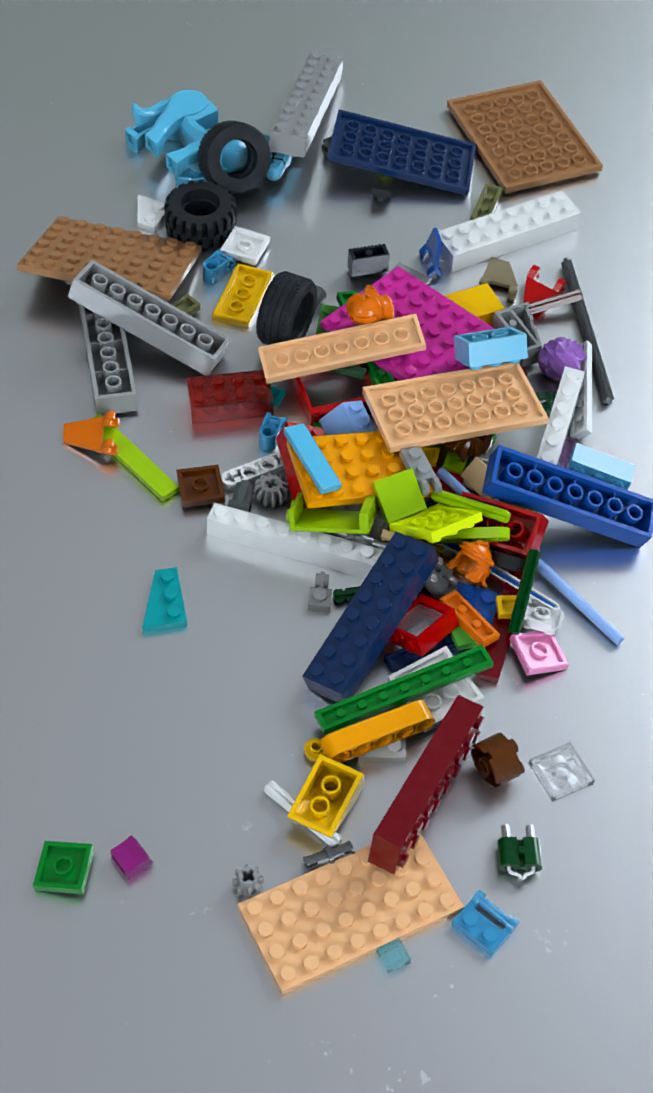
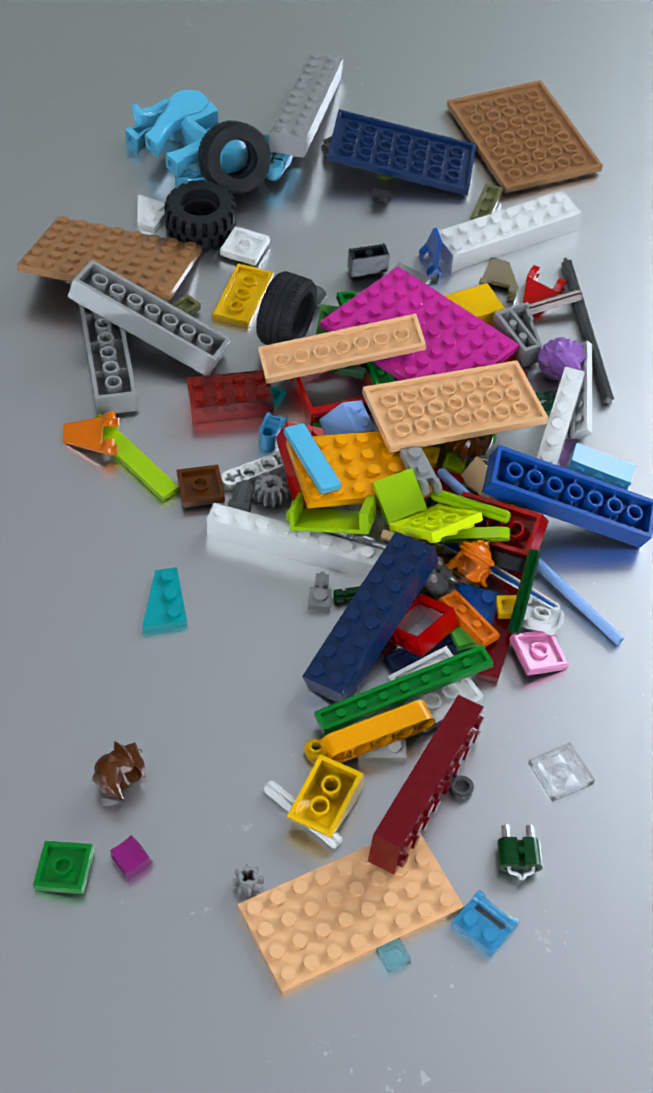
(119, 769): none -> reddish brown hair
(217, 267): dark azure piece -> none
(328, 855): dark grey pin -> none
(369, 307): orange helmet -> none
(461, 788): none -> dark grey tile
(490, 347): medium azure brick -> none
(497, 760): reddish brown brick -> none

